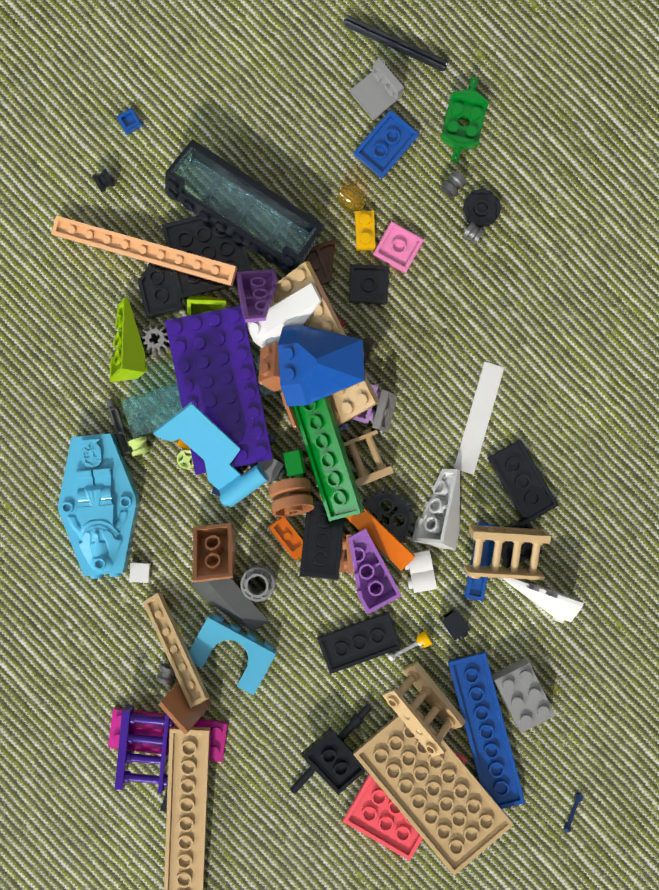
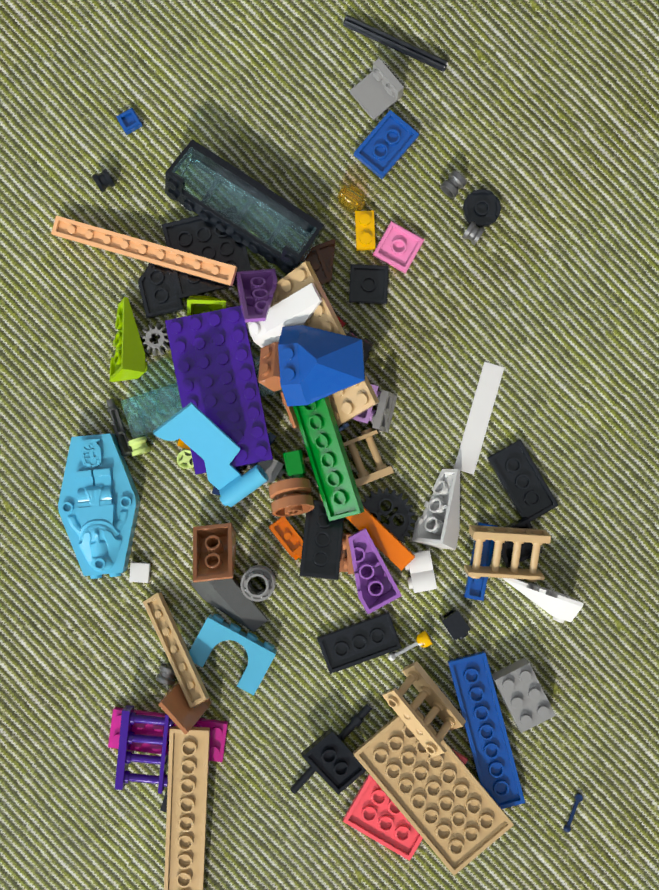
(466, 105): green plate -> none

